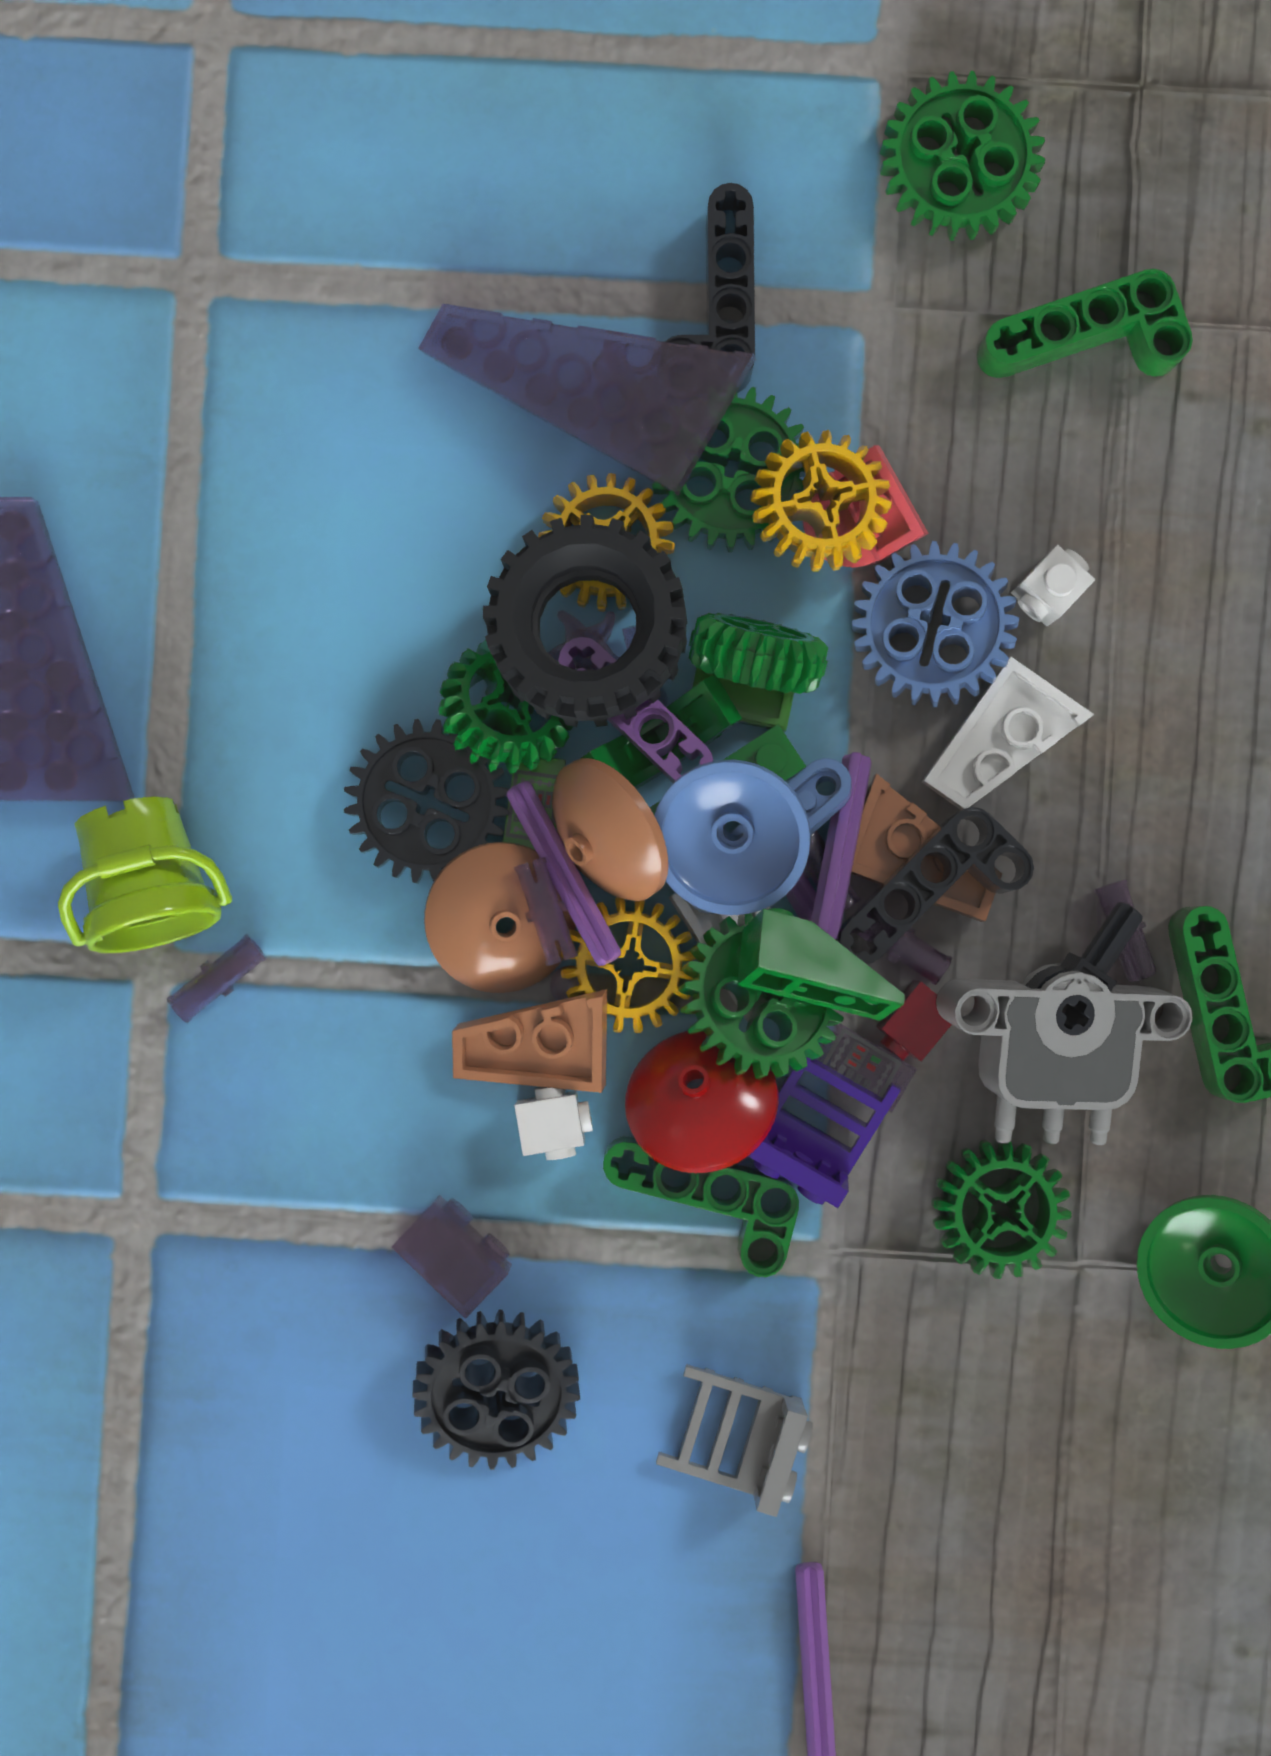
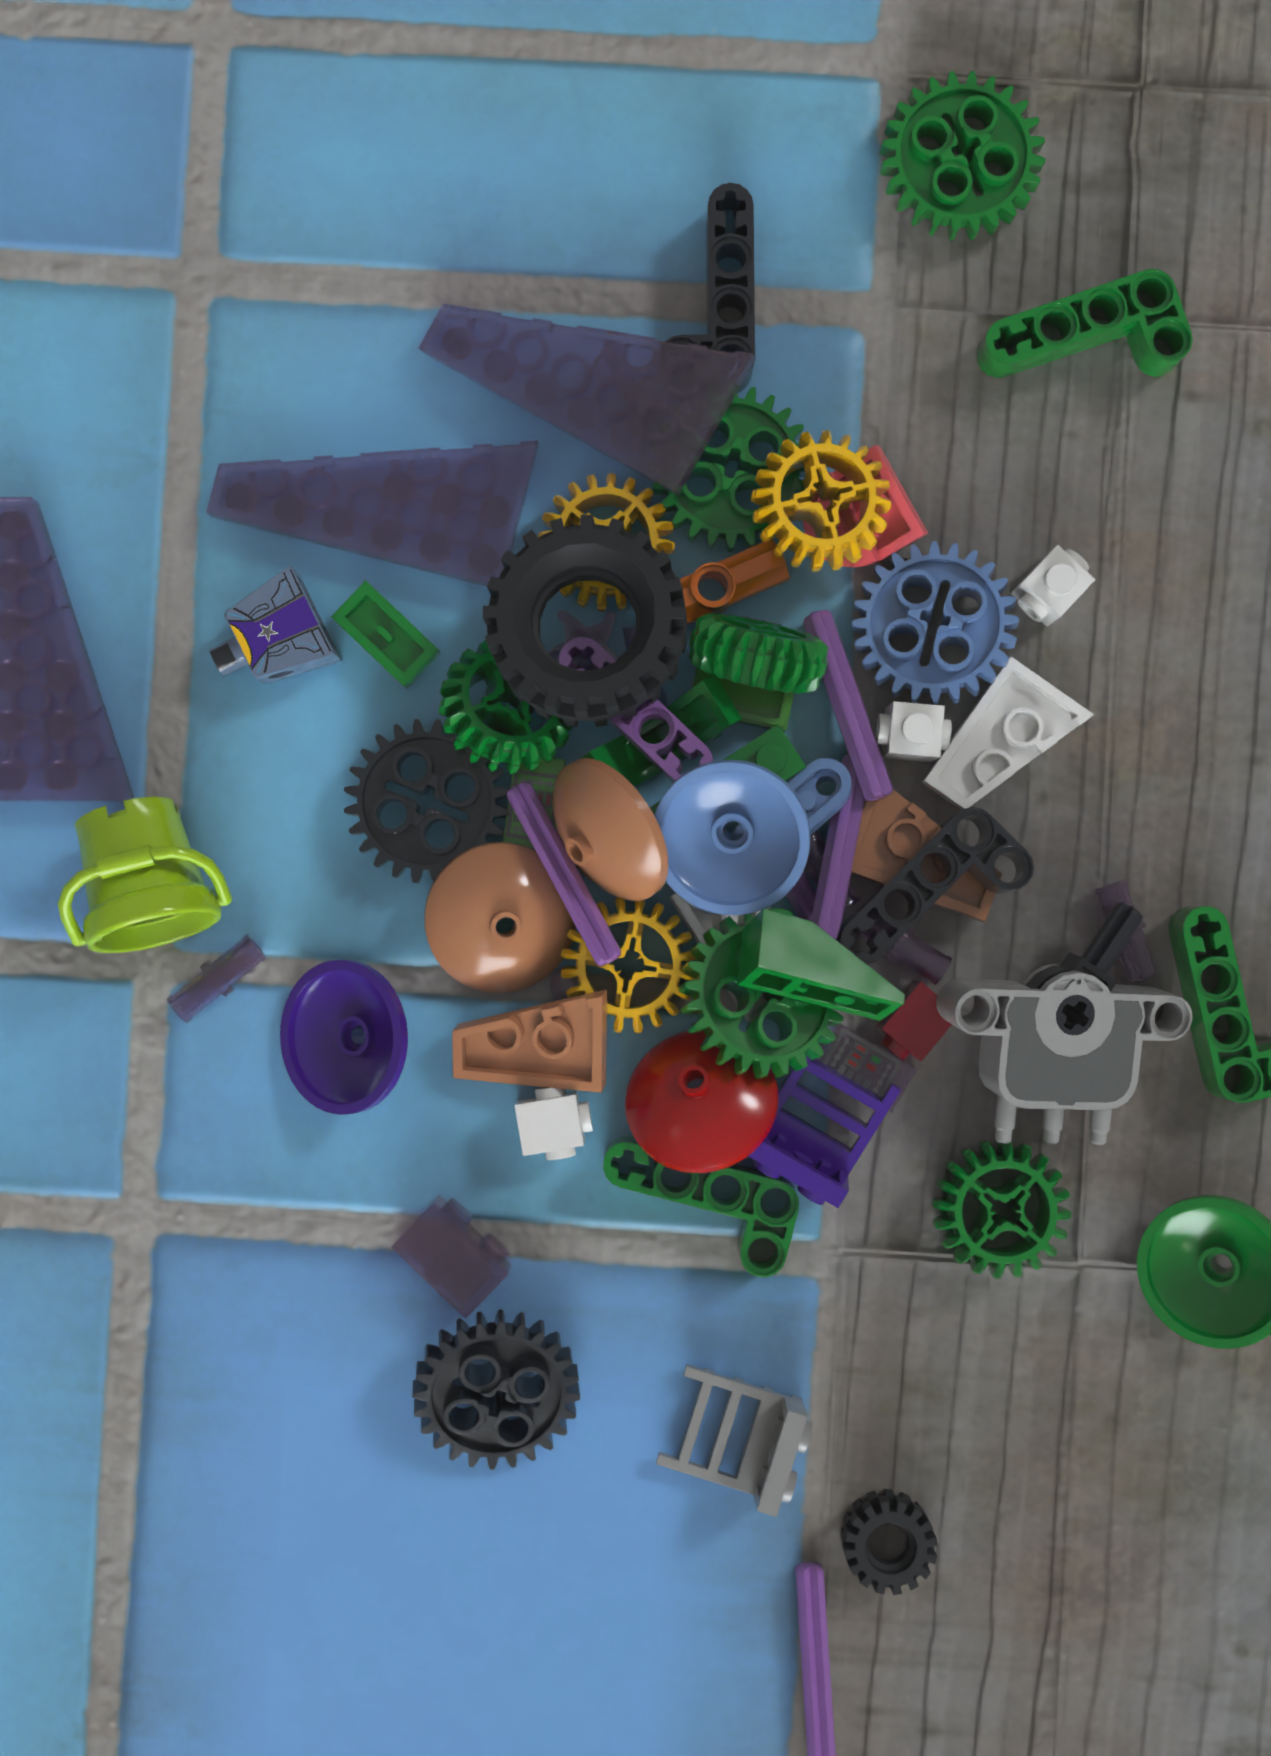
(276, 632): none -> torso
(326, 1042): none -> dark purple dish
(385, 634): none -> green plate
(406, 507): none -> clear purple wing
(546, 911): clear purple pin -> none
(739, 574): none -> orange piece
(850, 710): none -> medium lavender axle
(888, 1572): none -> black tyre
(913, 731): none -> white brick

